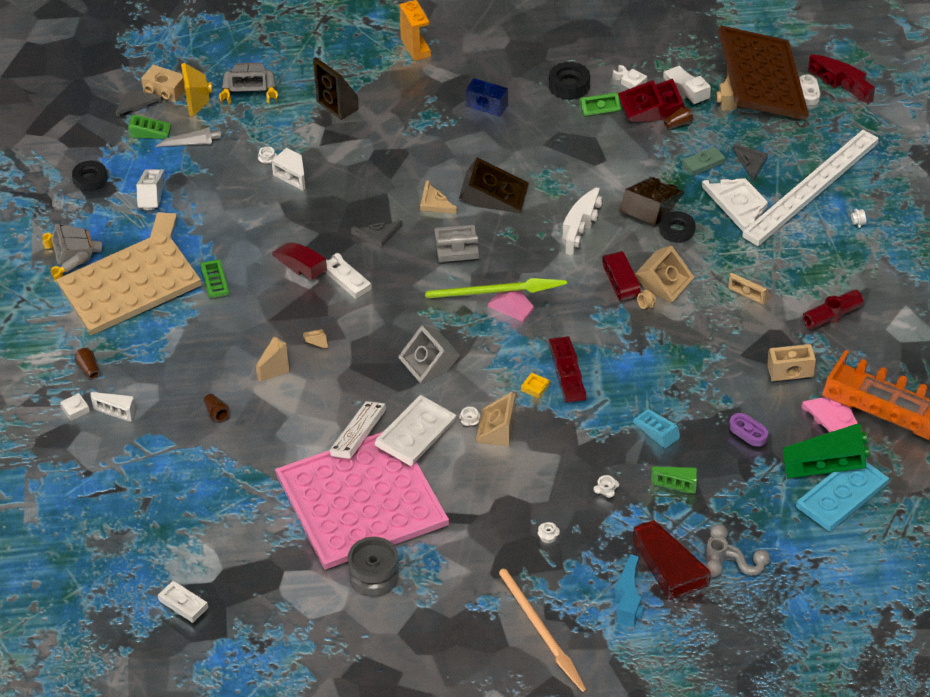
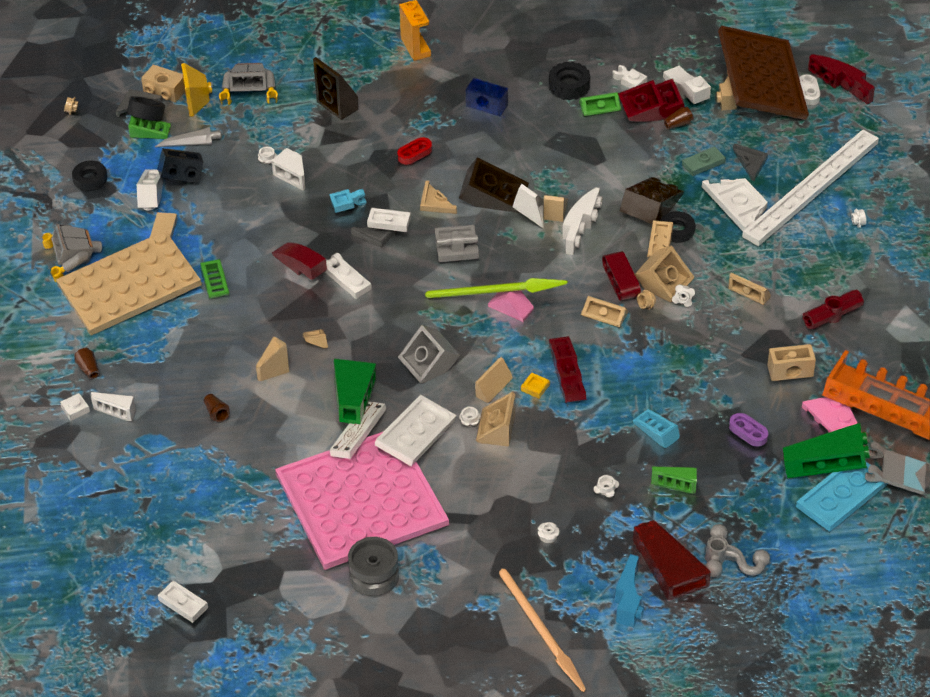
(71, 105): none -> tan plate
(146, 108): none -> black tyre
(180, 165): none -> black brick
(345, 200): none -> medium azure plate
(353, 388): none -> green slope
(389, 219): none -> white plate
(414, 150): none -> red plate
(493, 381): none -> tan slope
(530, 205): none -> white slope
(554, 208): none -> tan slope
(604, 311): none -> tan slope
(660, 236): none -> tan plate
(682, 289): none -> white plate
(897, 470): none -> light grey flag

